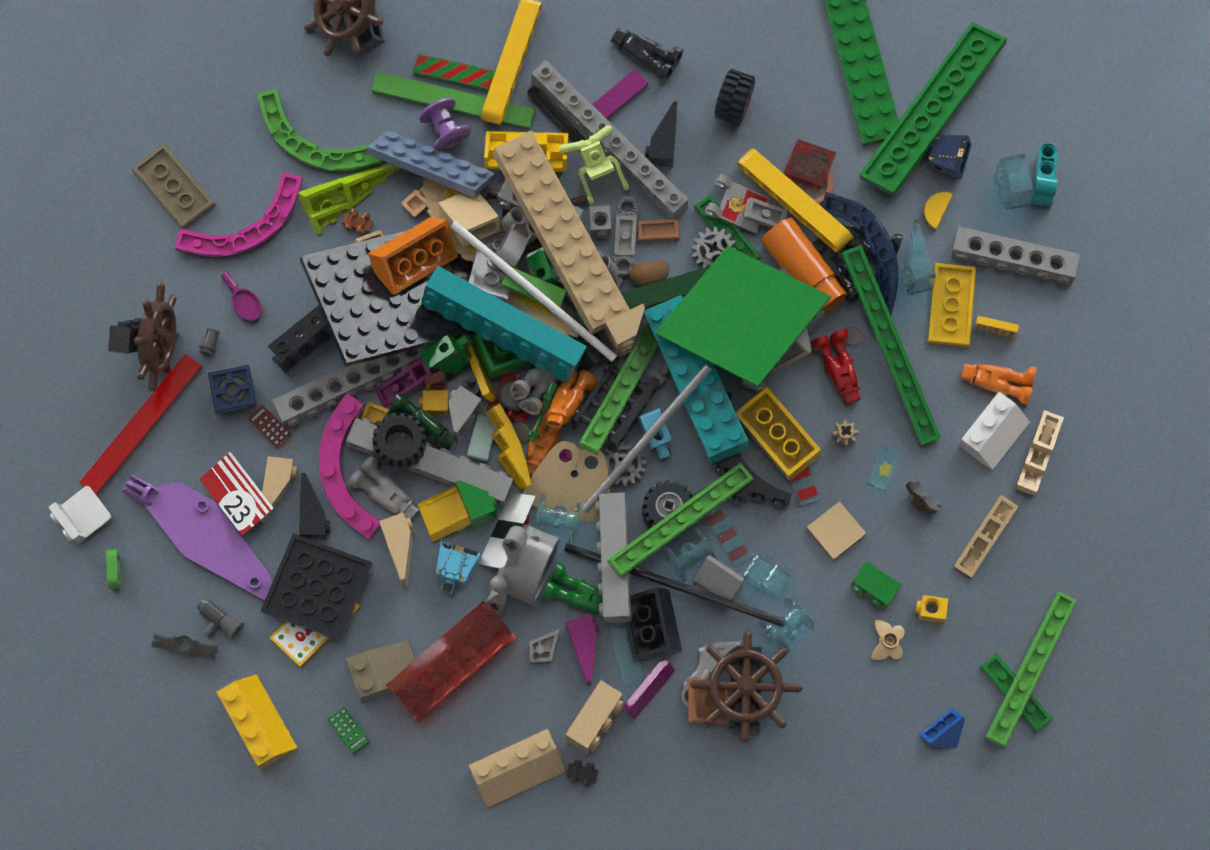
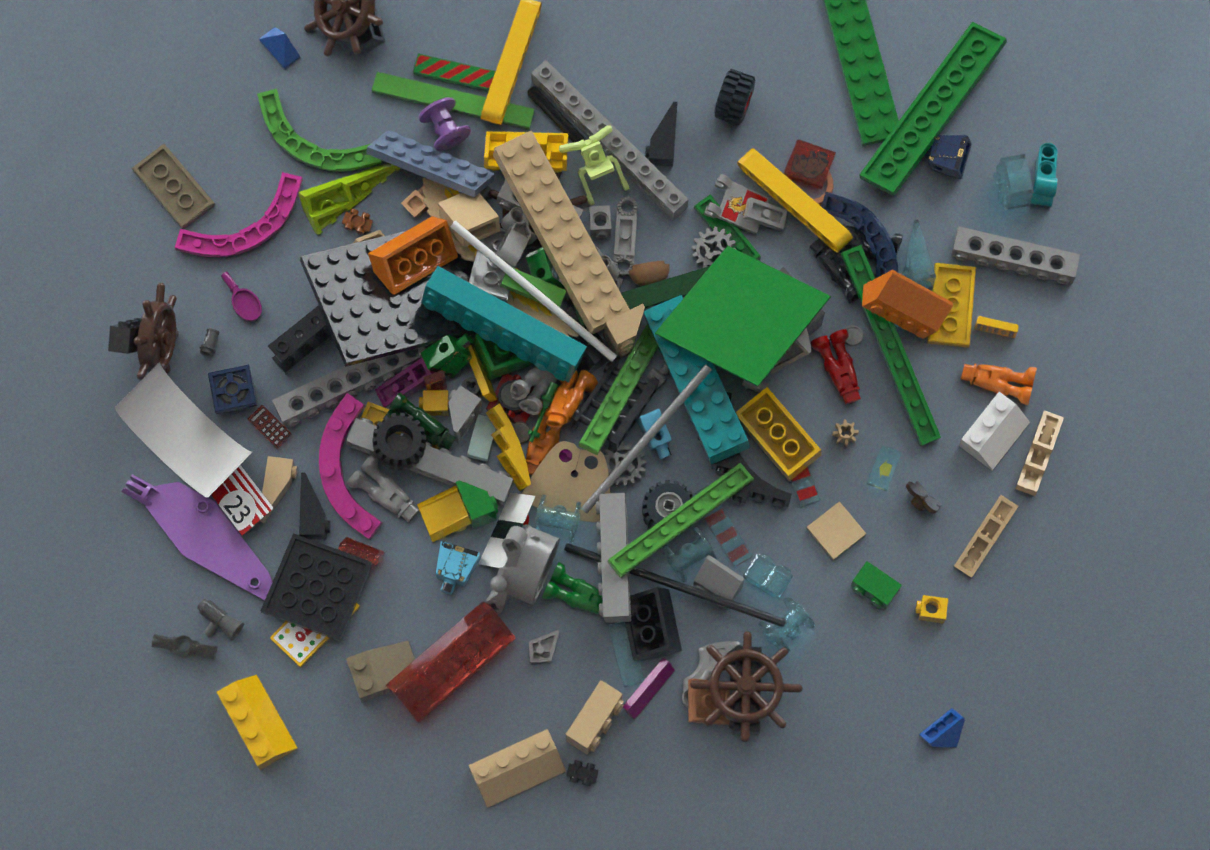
(80, 515): white bracket -> none
(113, 569): bright green beam -> none
(141, 424): red tile -> none
(180, 432): none -> white sticker
(280, 47): none -> blue slope
(348, 730): tile -> none
(361, 550): none -> clear red tile
(397, 534): tan slope -> none
(584, 639): magenta slope -> none
(620, 94): magenta tile -> none
(644, 49): black piece -> none
(658, 230): nougat tile -> none
(803, 262): orange piece -> none
(888, 641): tan animal -> none
(906, 303): none -> orange slope
(936, 207): yellow tile -> none
(1002, 678): green tile -> none
(1030, 669): bright green tile -> none

